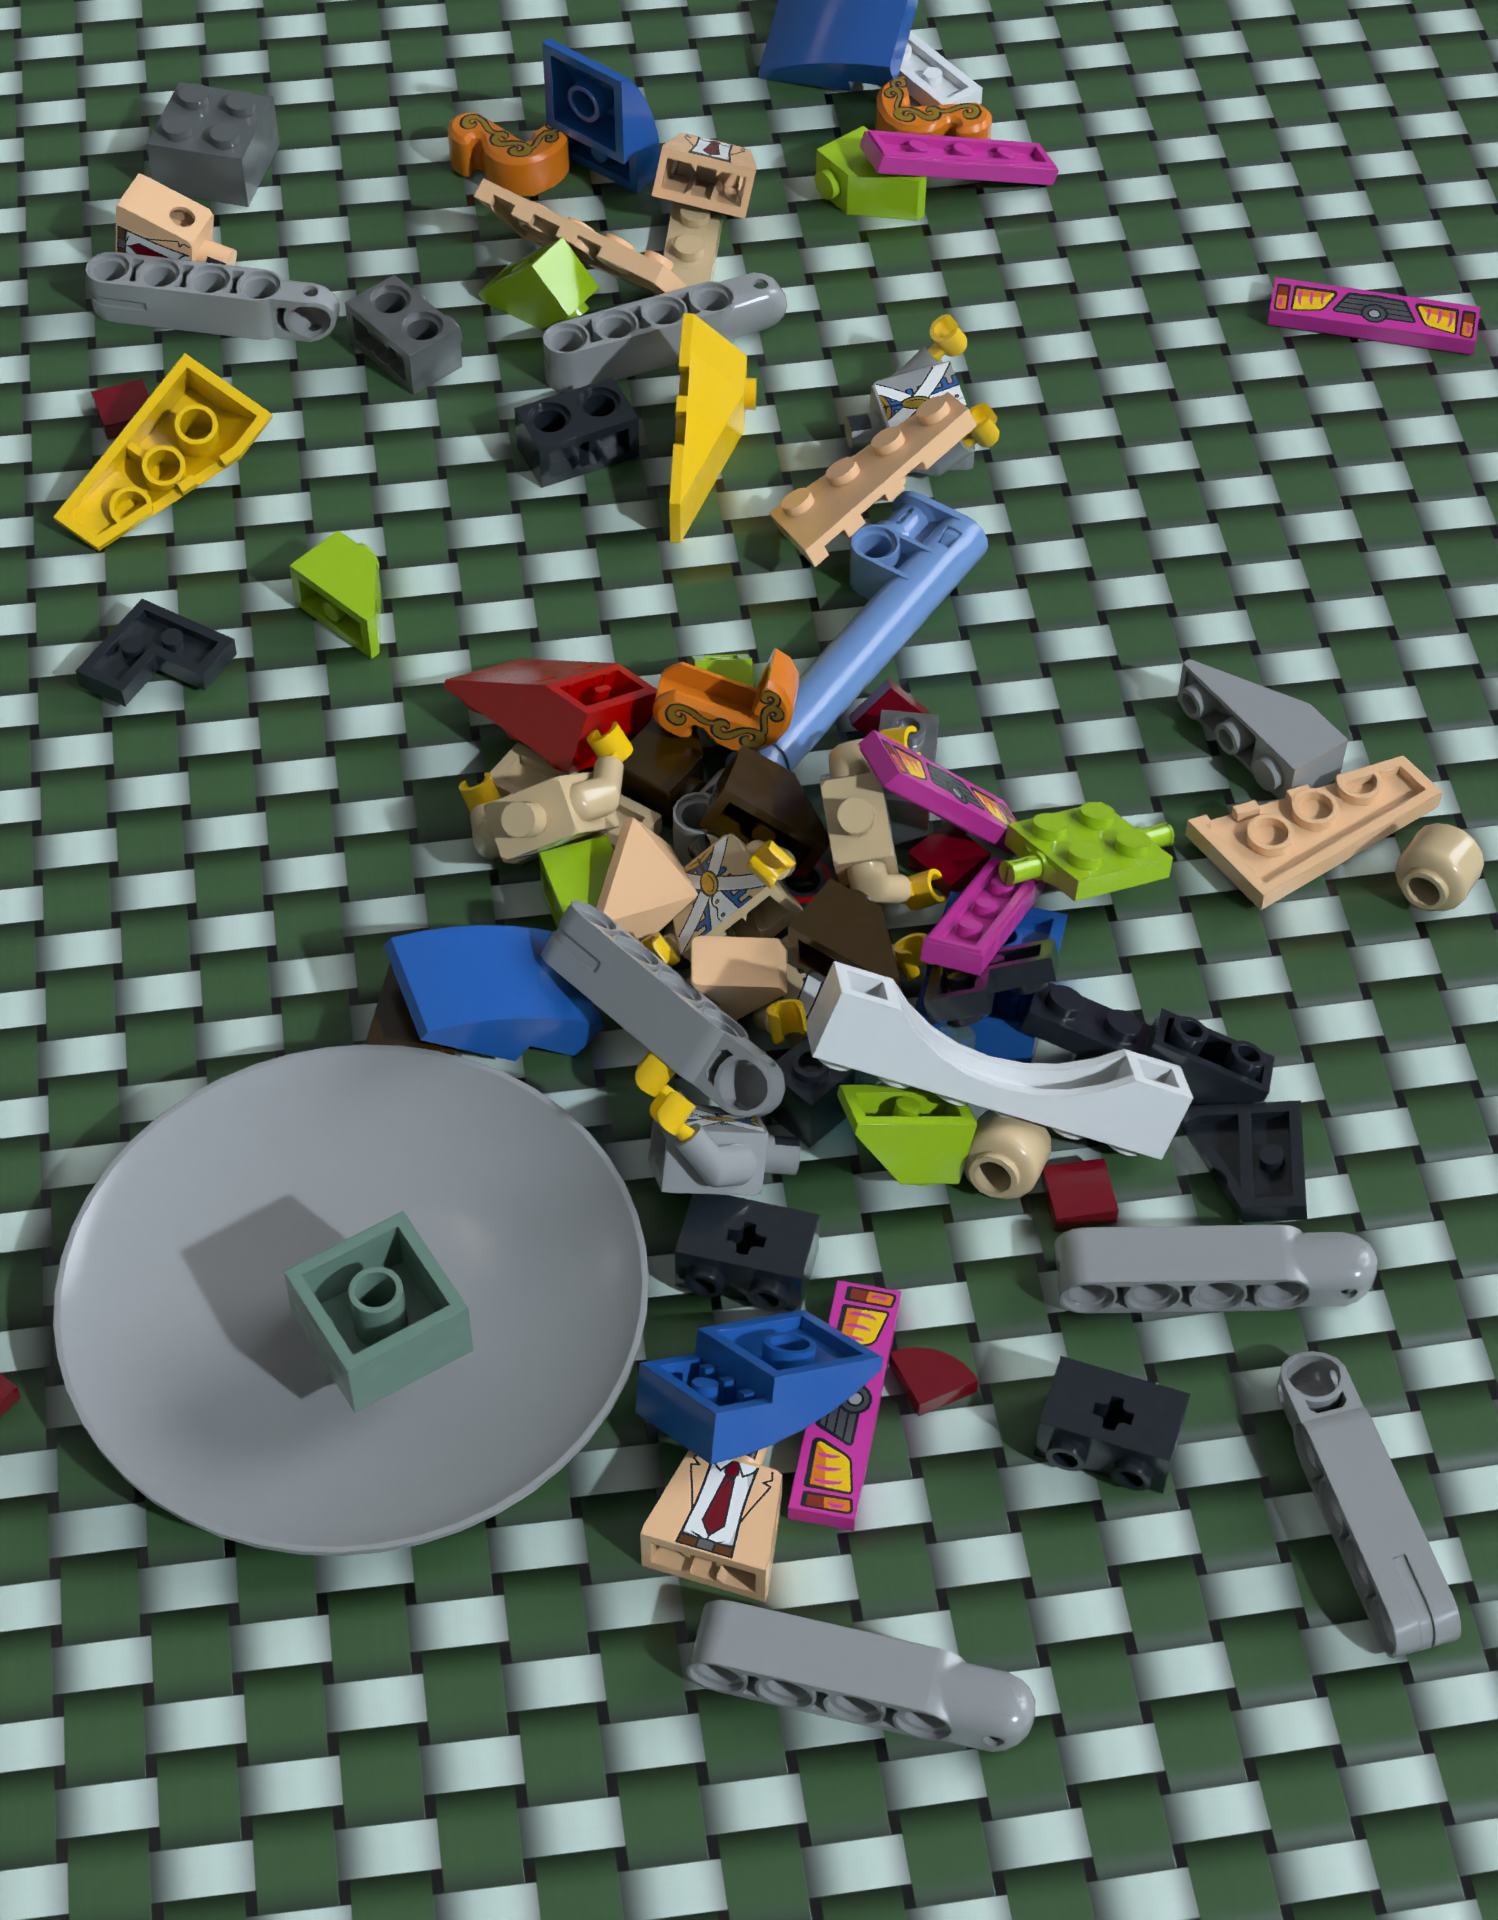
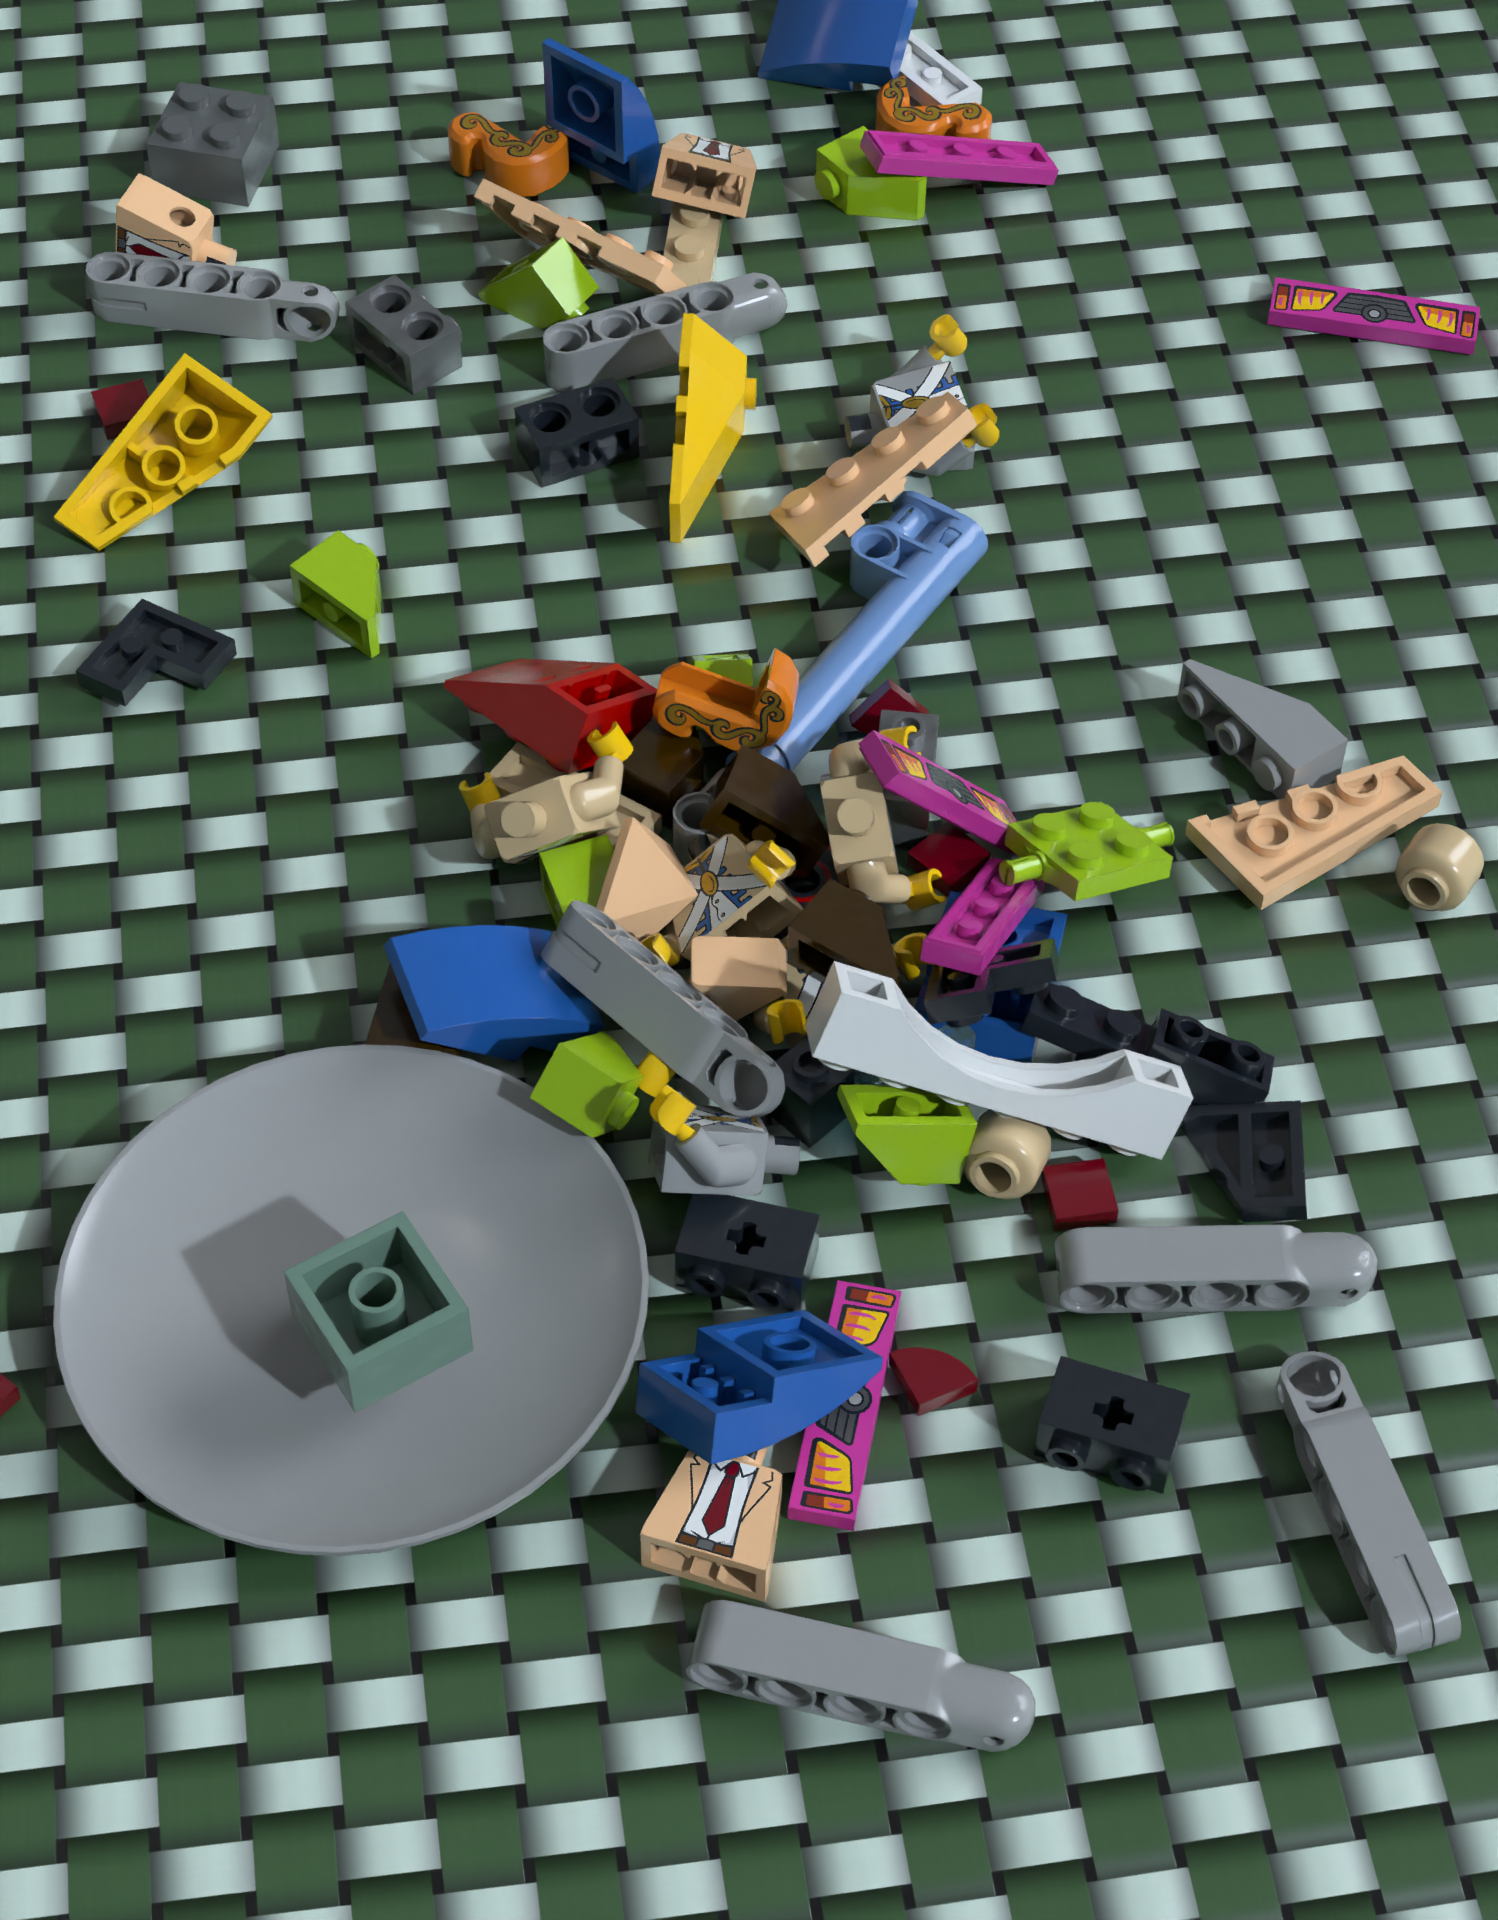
(590, 1084): none -> lime slope

